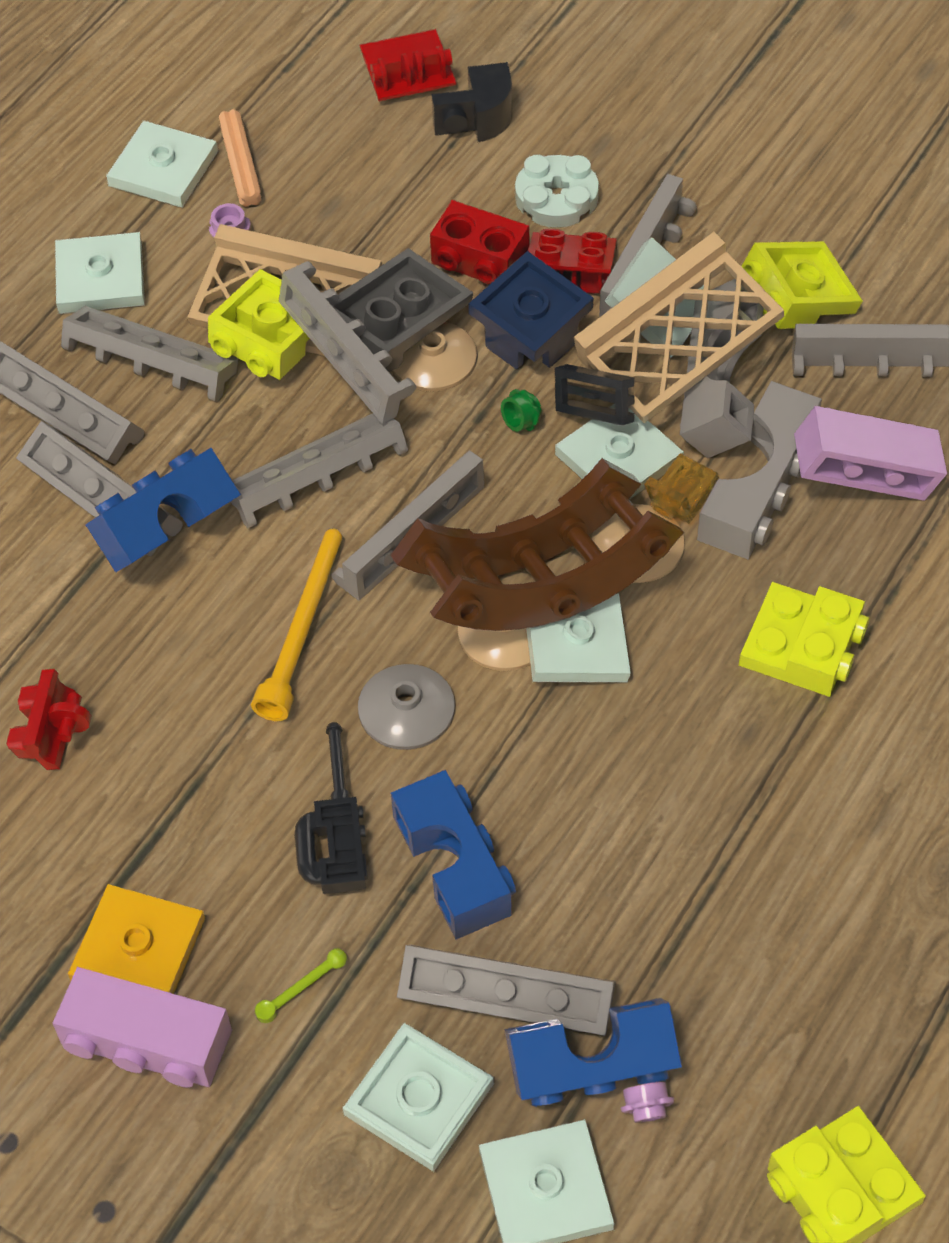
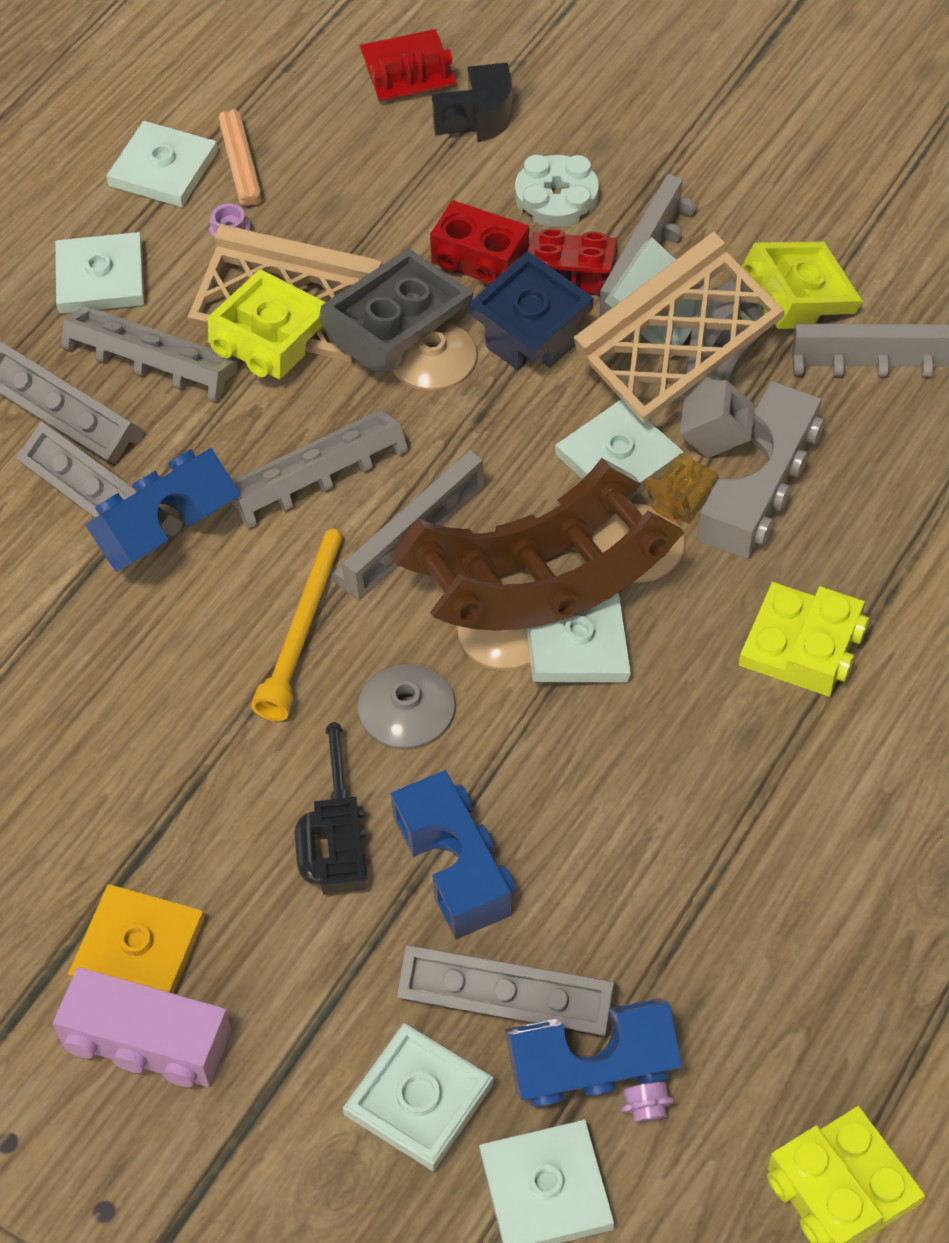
(53, 717): red hips -> none
(266, 1009): lime hinge -> none
(341, 343): light grey hinge -> none
(521, 410): green plate -> none
(620, 396): black tile -> none
(870, 453): lavender brick -> none

